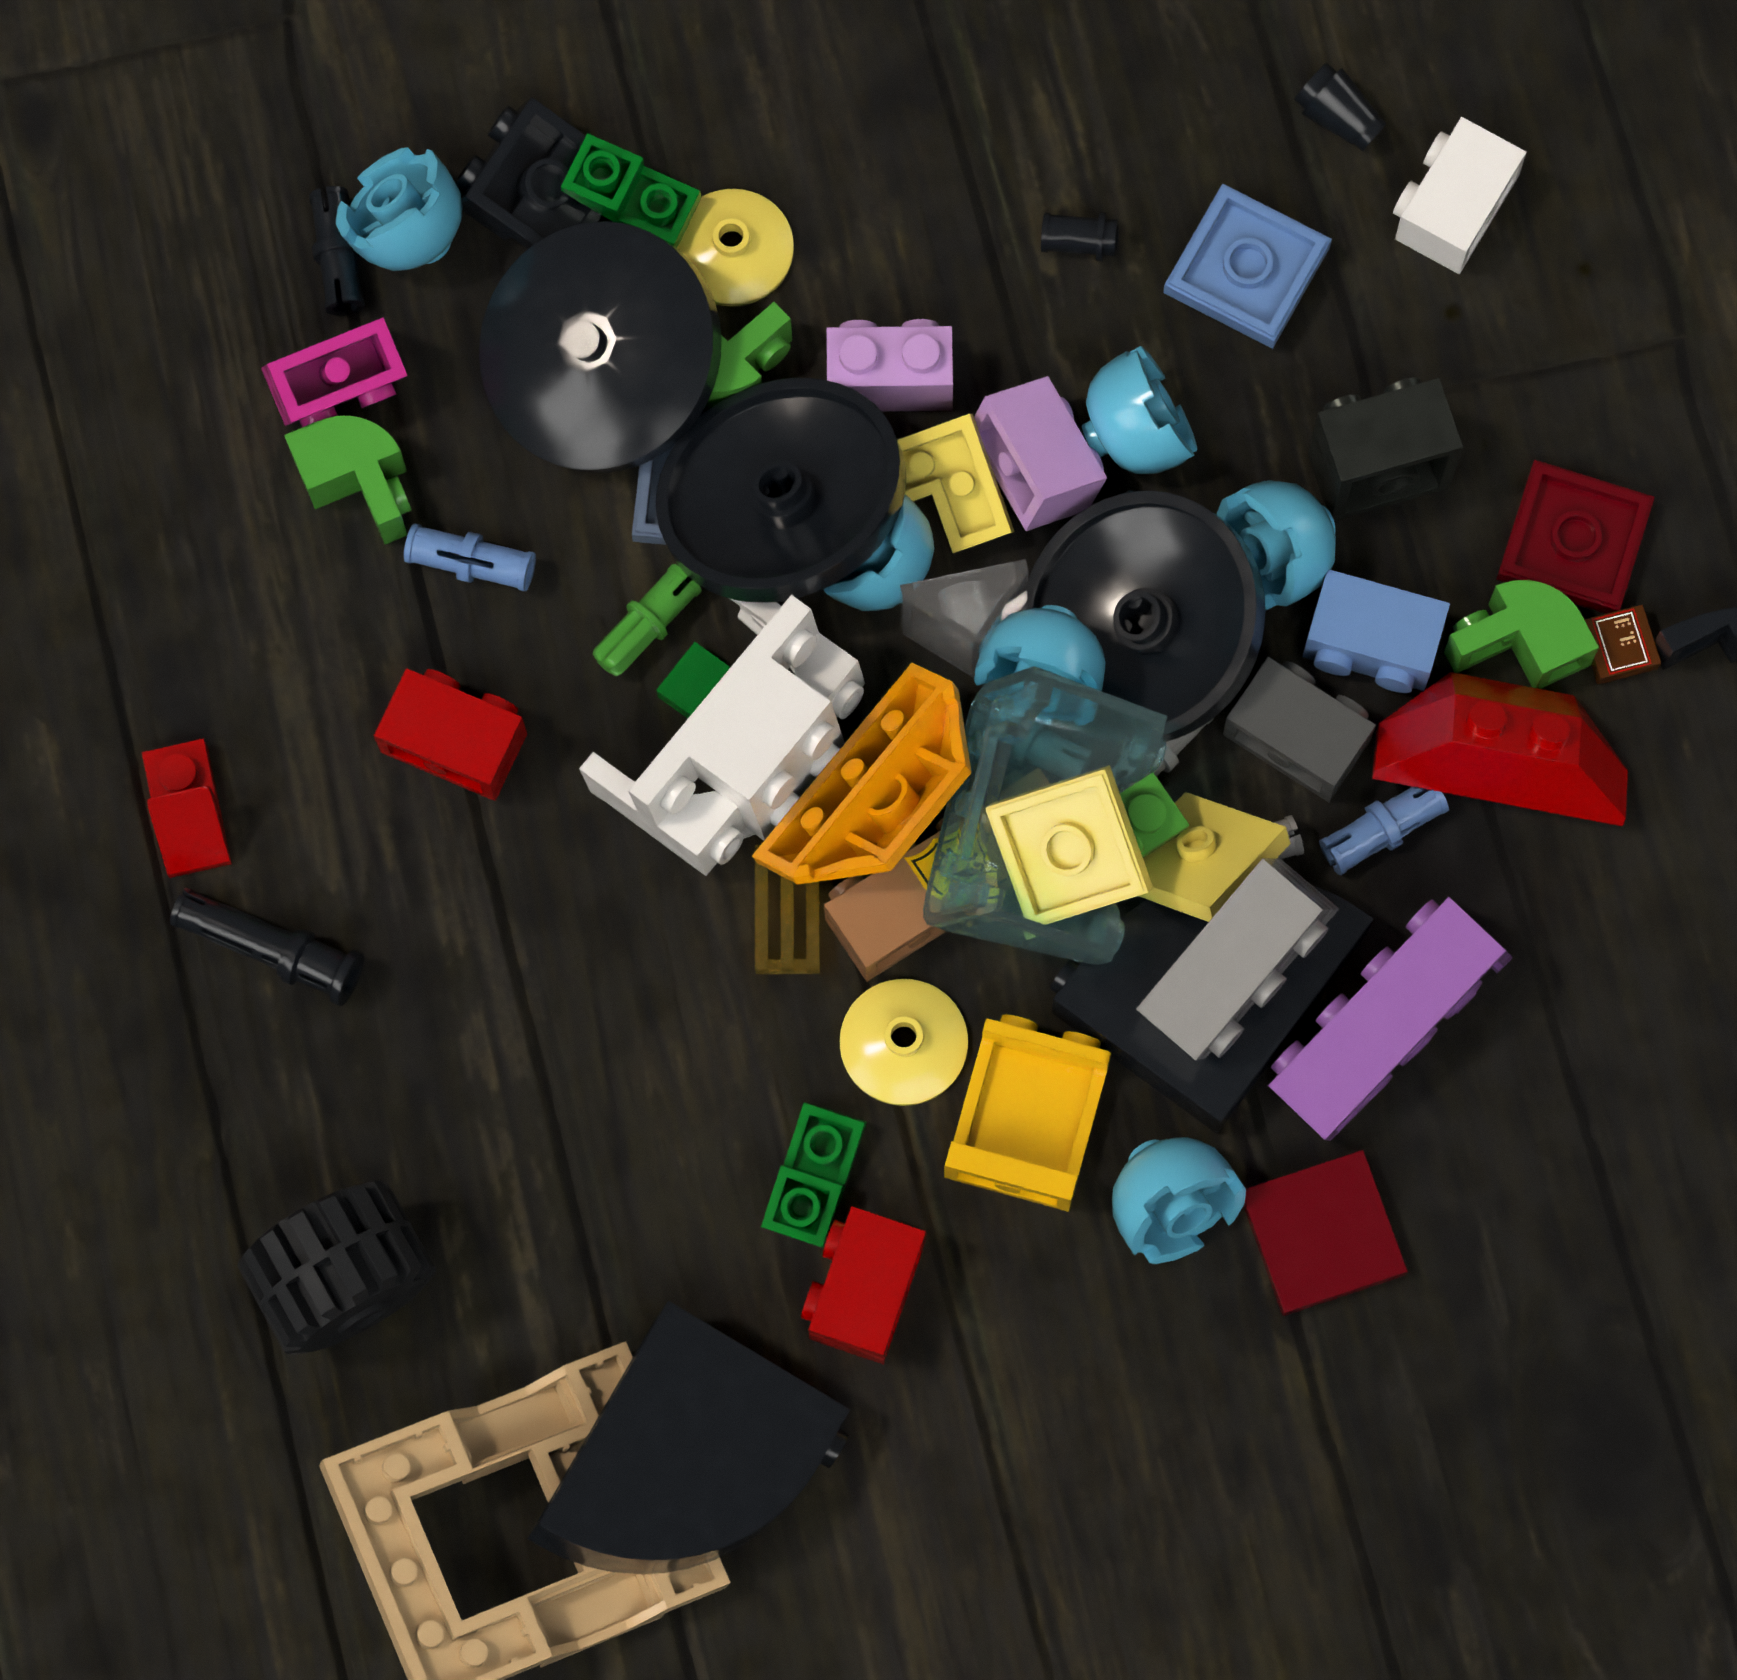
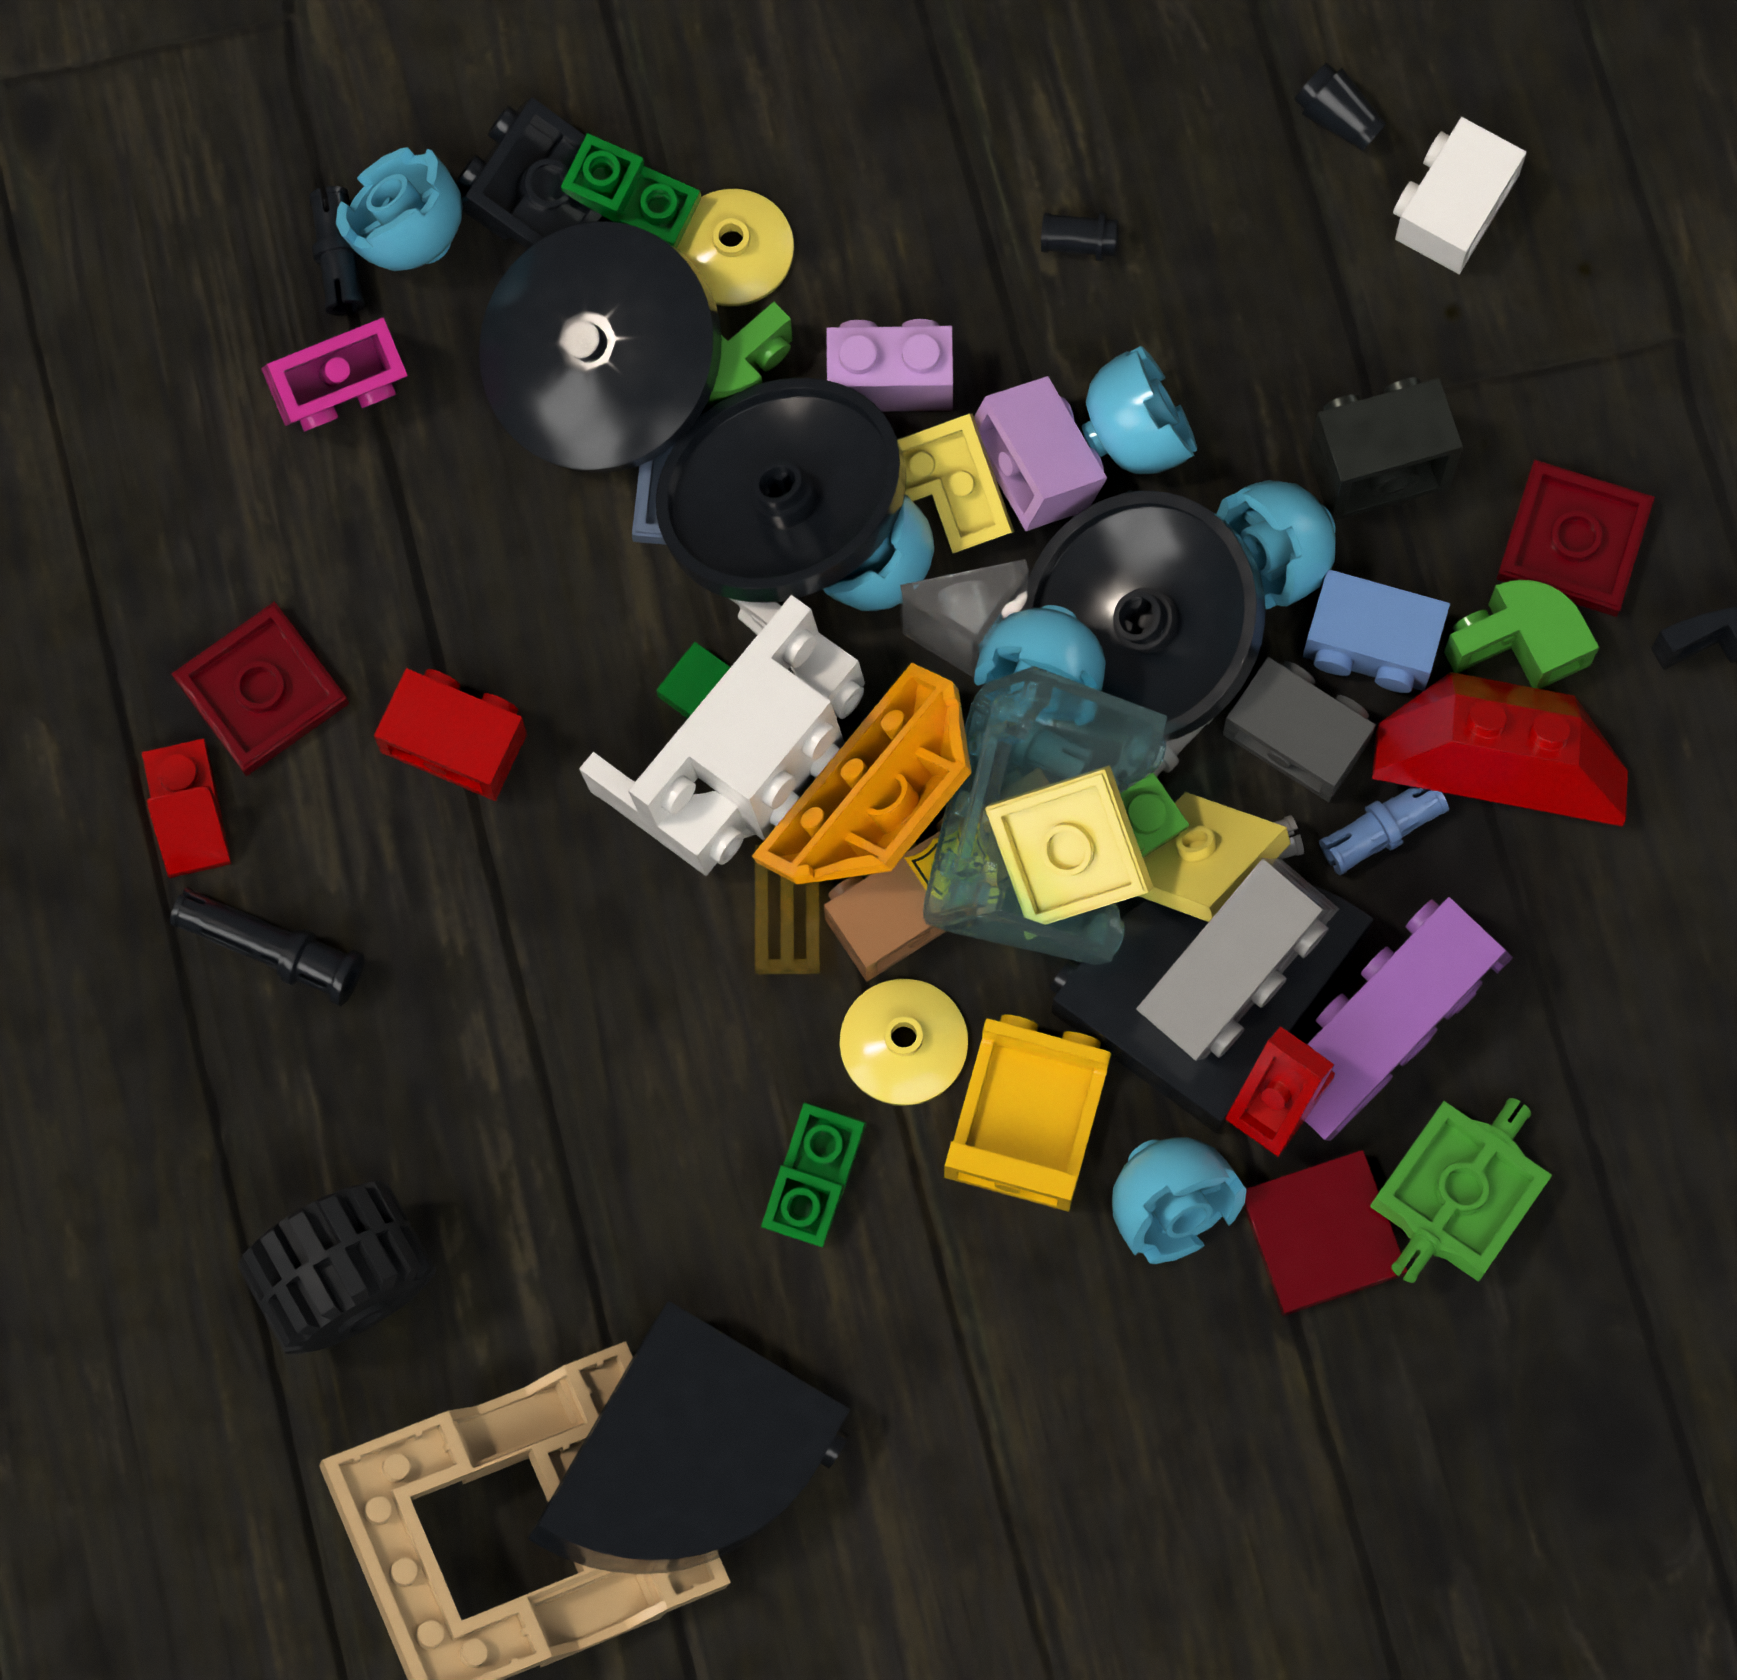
(260, 688): none -> dark red tile
(348, 457): bright green brick -> none
(432, 546): medium blue pin -> none
(645, 621): bright green axle -> none
(865, 1284): red brick -> none
(1247, 266): medium blue plate -> none
(1280, 1091): none -> red slope
(1461, 1190): none -> bright green plate
(1623, 644): reddish brown tile -> none

